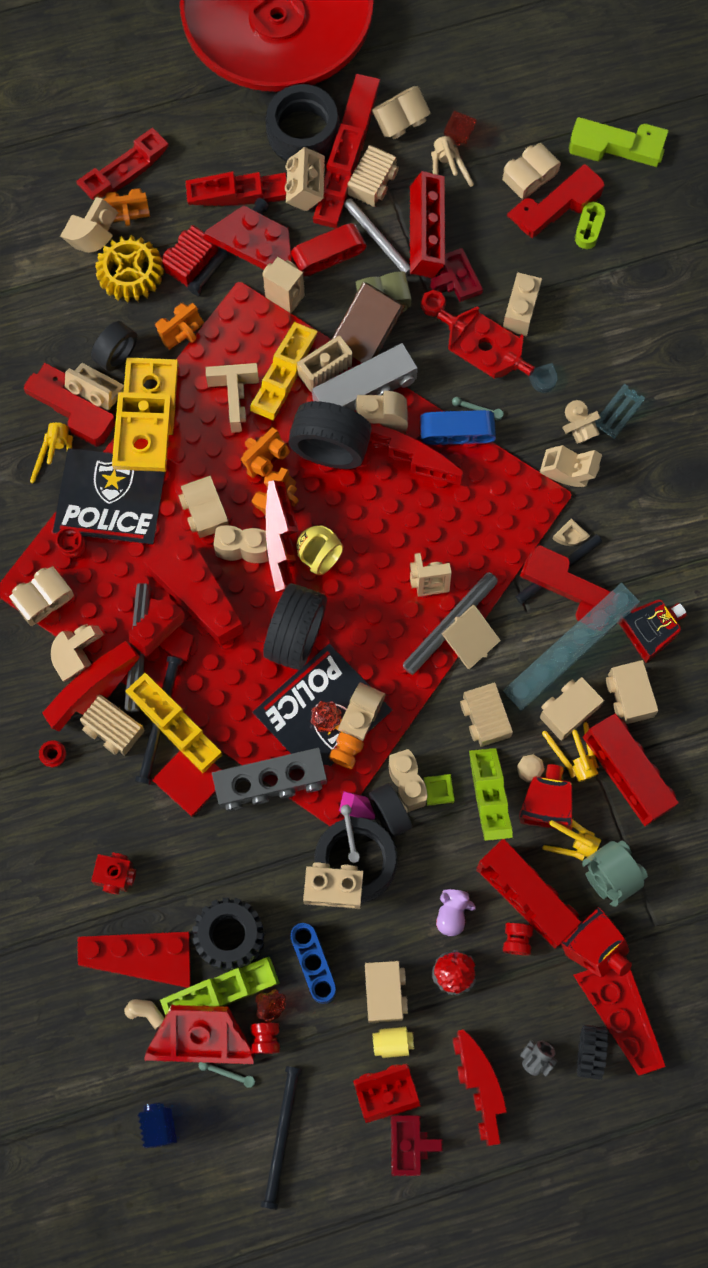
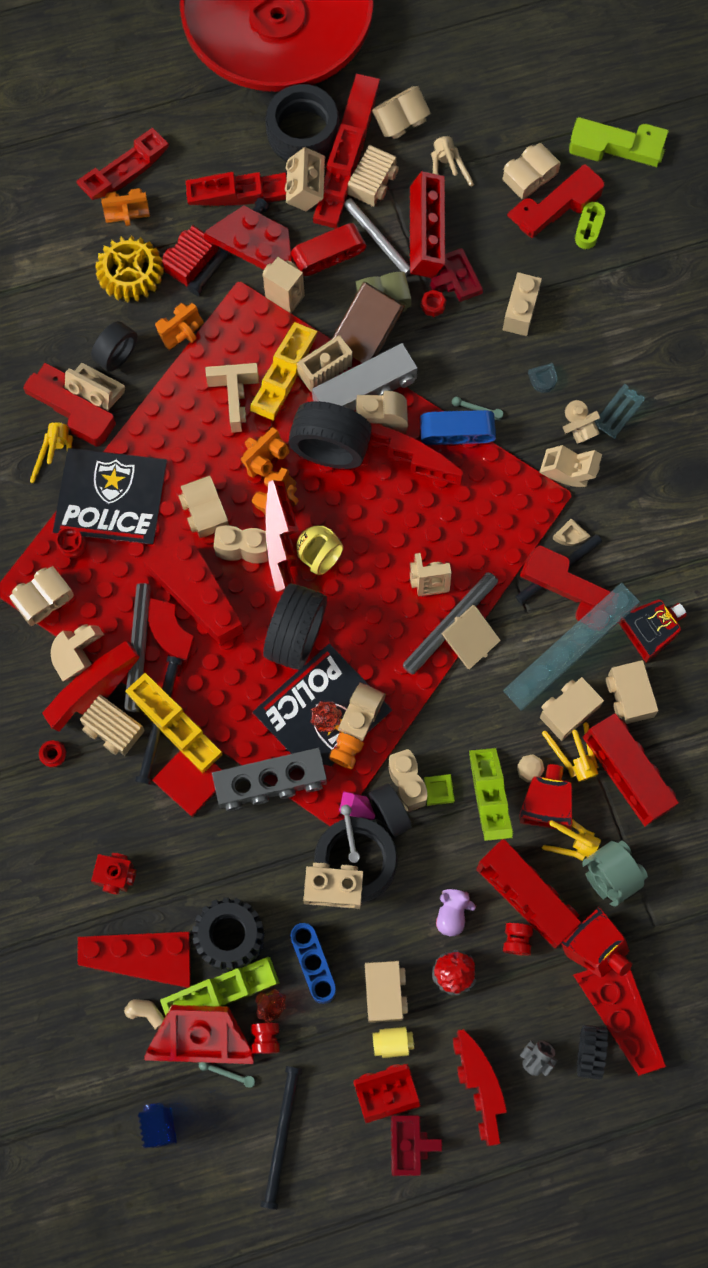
(92, 231): tan brick -> none
(145, 414): yellow bracket -> none
(156, 626): red brick -> none
(460, 128): clear red tile -> none
(474, 328): red plate -> none
(486, 715): tan brick -> none

